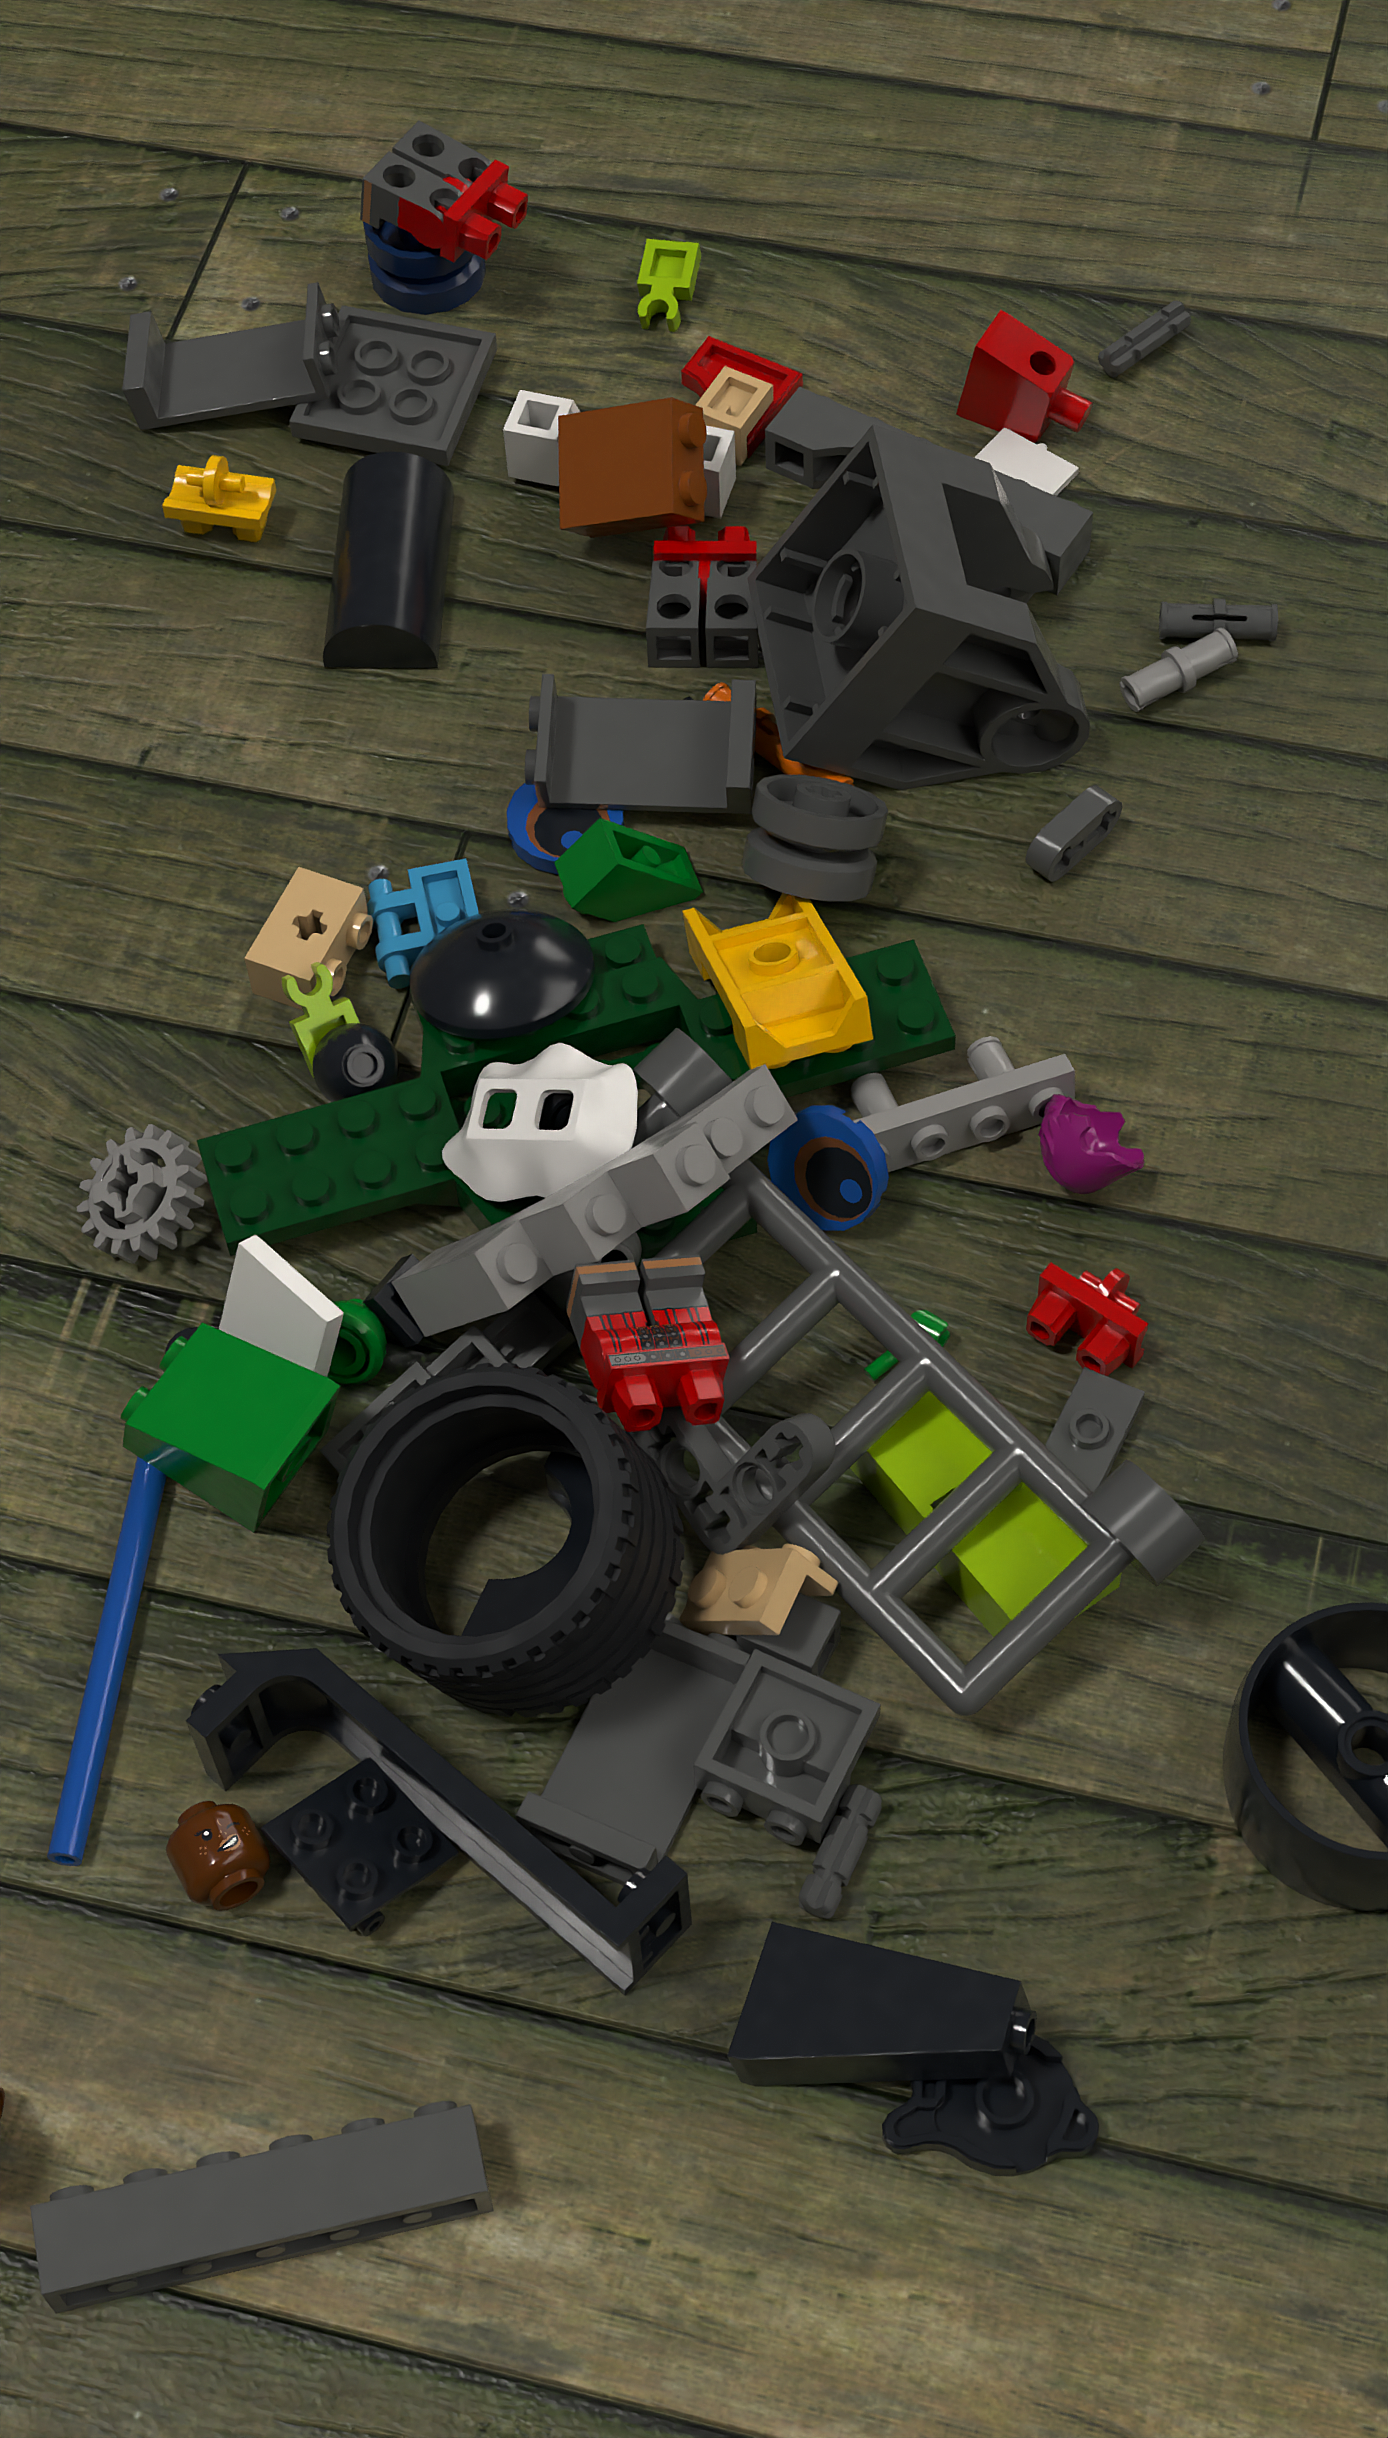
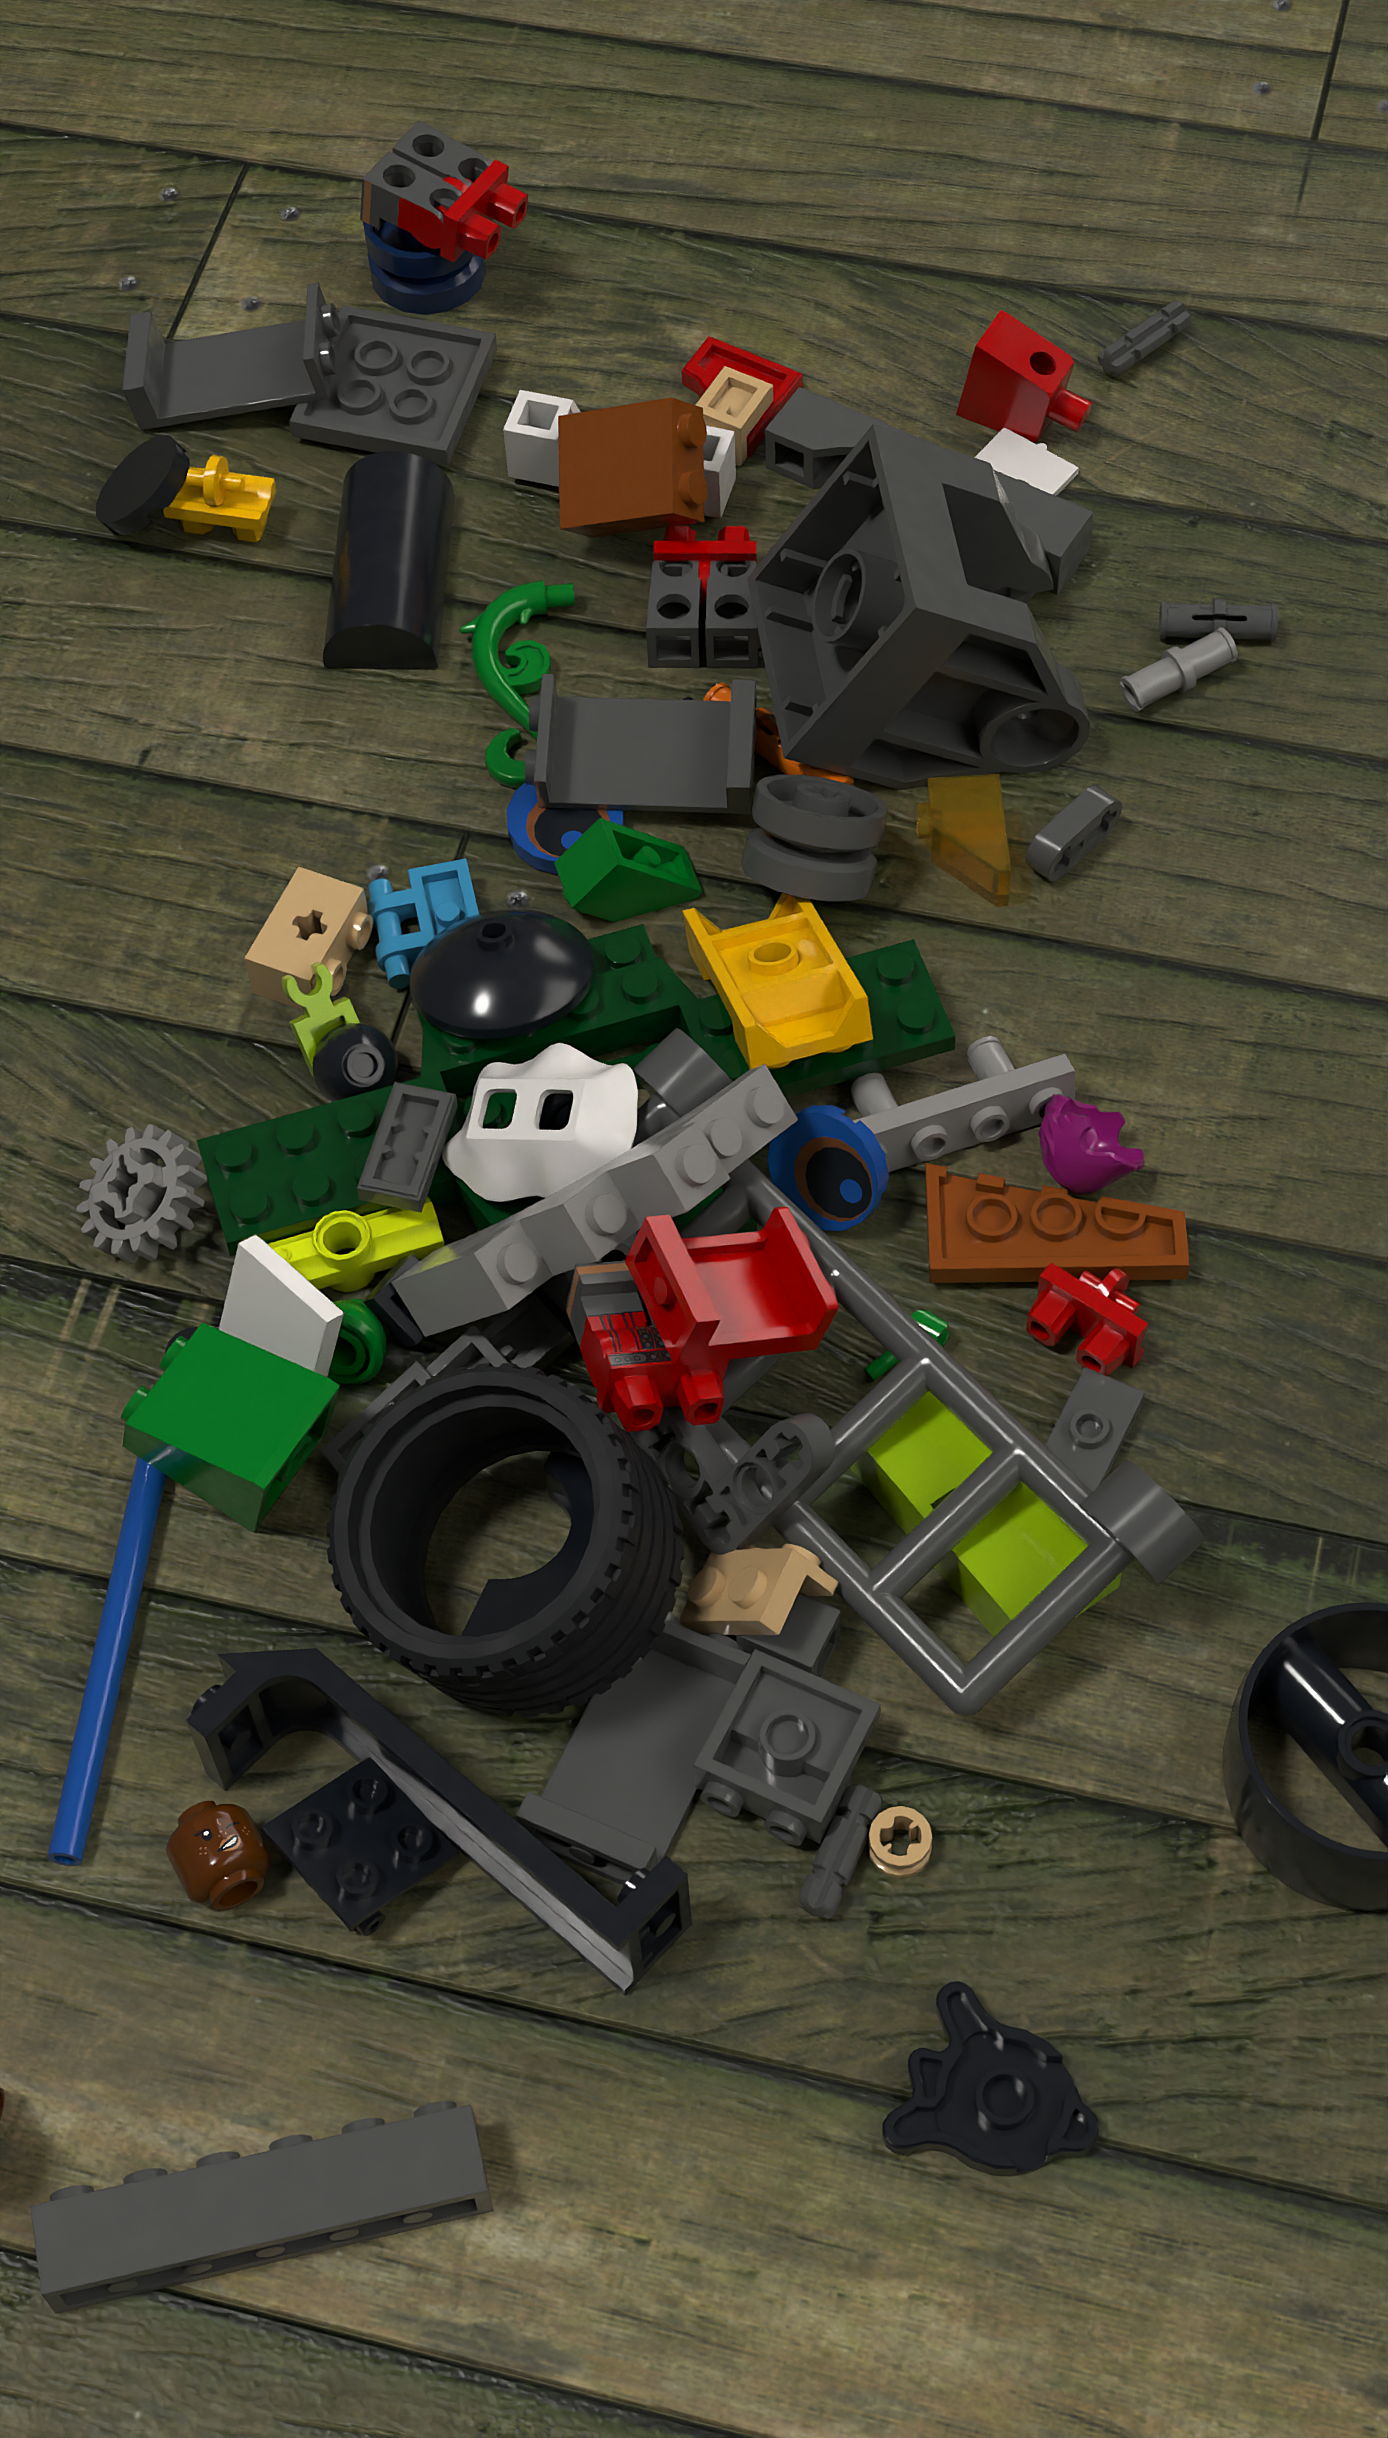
(143, 480): none -> black tile
(378, 1243): none -> neon yellow piece
(407, 1147): none -> dark grey plate
(531, 660): none -> green plant
(666, 276): lime plate -> none
(732, 1290): none -> red panel
(873, 2014): black slope -> none
(883, 1830): none -> tan bush
(968, 833): none -> clear yellow slope
(1013, 1233): none -> dark orange wing

